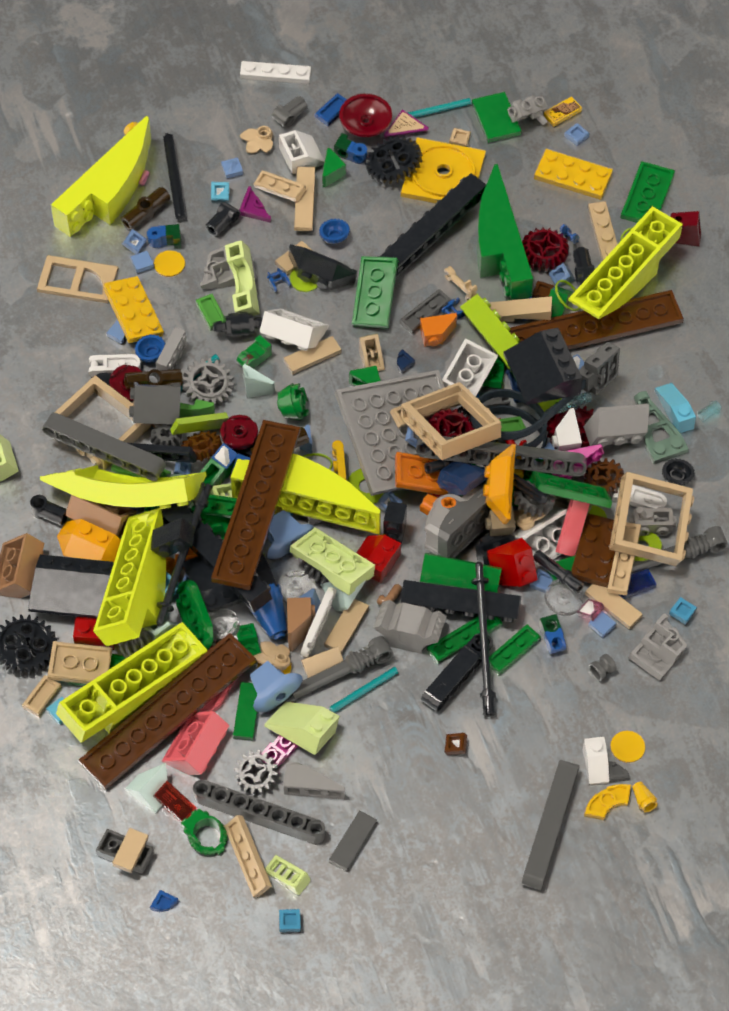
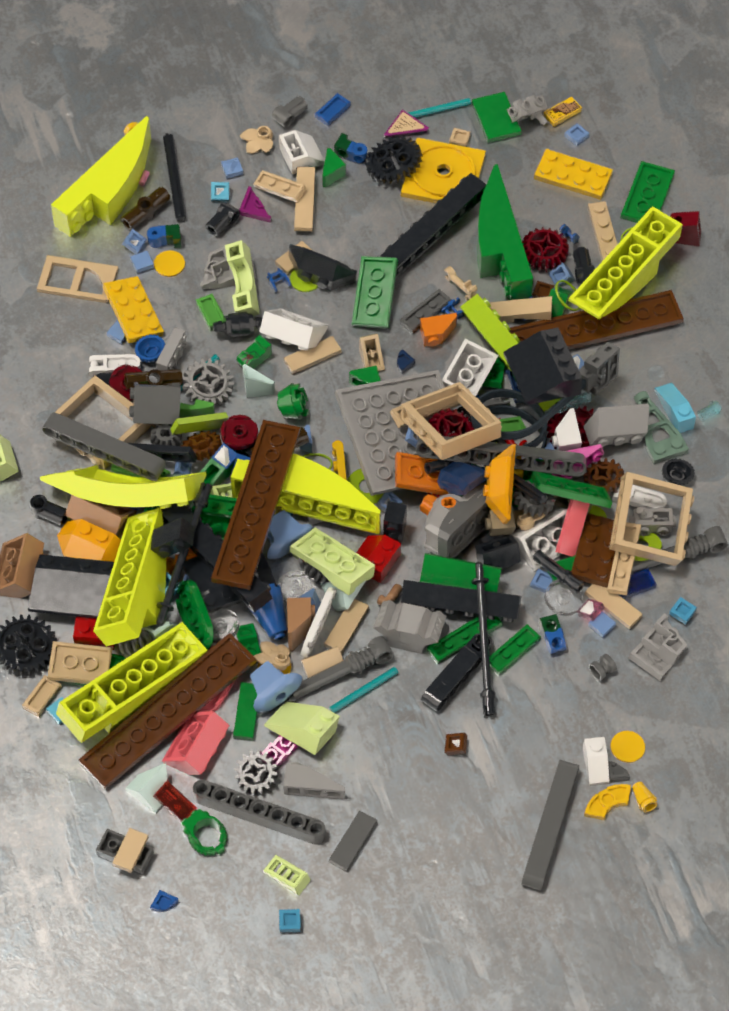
(247, 856): tan plate -> none
(275, 72): white plate -> none
(334, 231): blue hat -> none
(365, 115): dark red dish -> none
(516, 563): red slope -> none

